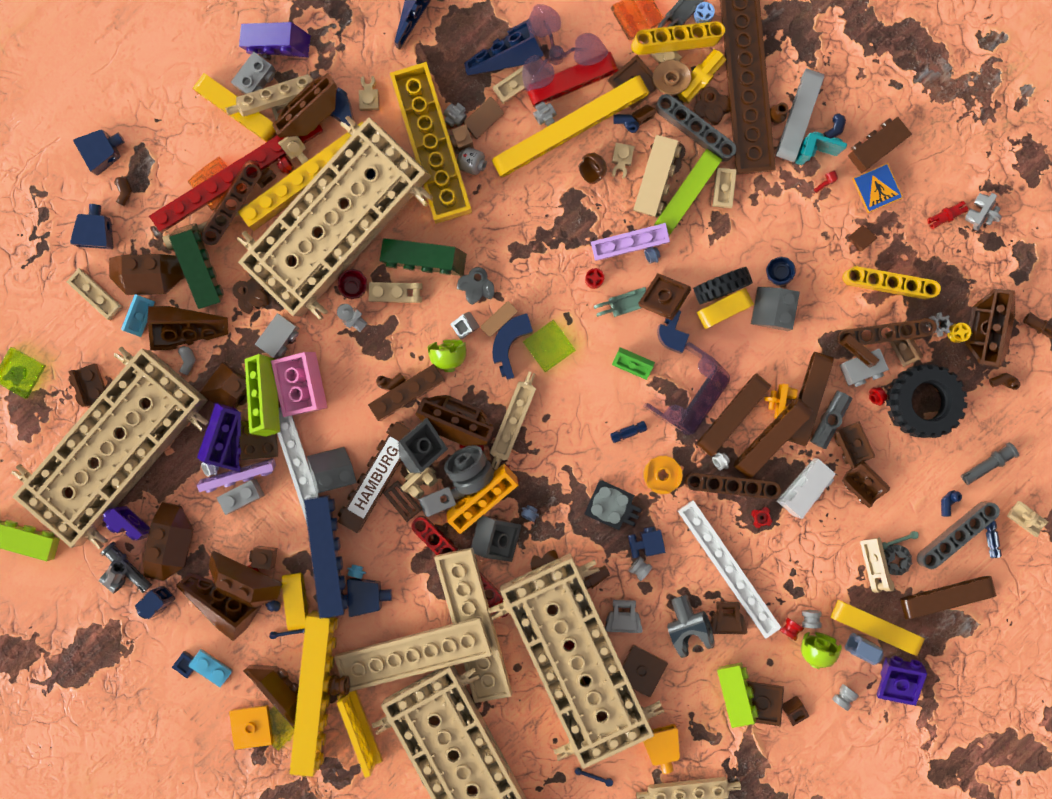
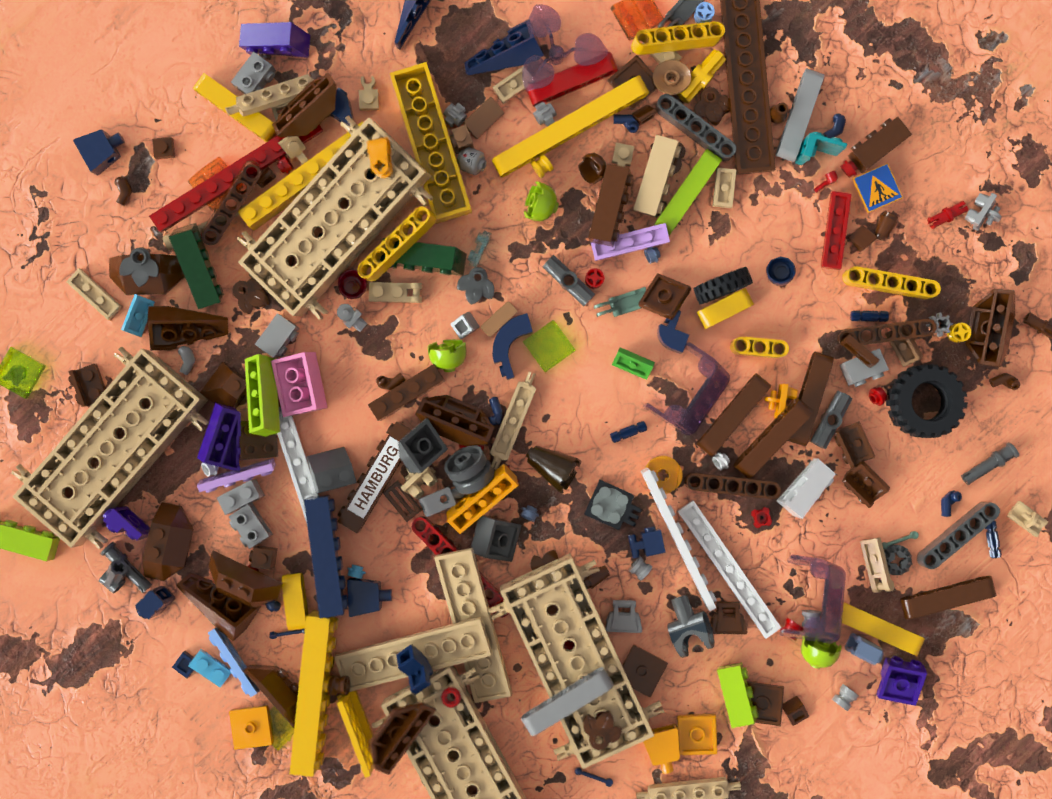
(92, 230): dark blue torso -> none
(139, 269): none -> dark grey plate
(163, 148): none -> reddish brown plate
(230, 655): none -> light blue plate
(250, 525): none -> light grey brick
(379, 154): none -> light orange piece
(387, 246): none -> yellow beam
(398, 734): none -> reddish brown wedge
(416, 667): none -> dark blue brick
(451, 703): none -> red plate
(482, 241): none -> clear light blue plate
(497, 410): none -> dark blue arm
(541, 202): none -> lime cylinder
(542, 166): none -> yellow wheel
(553, 466): none -> dark brown cone
(560, 271): none -> dark grey piece
(567, 701): none -> light grey beam
(601, 727): none -> reddish brown plate
(610, 204): none -> reddish brown brick
(683, 545): none -> white plate
(697, 734): none -> light orange plate
(768, 347): none -> yellow beam
(775, 308): dark grey slope -> none
(828, 627): none -> windscreen
(836, 230): none -> red plate
(849, 168): none -> red plate
(871, 316): none -> dark blue axle
(885, 225): none -> reddish brown cone

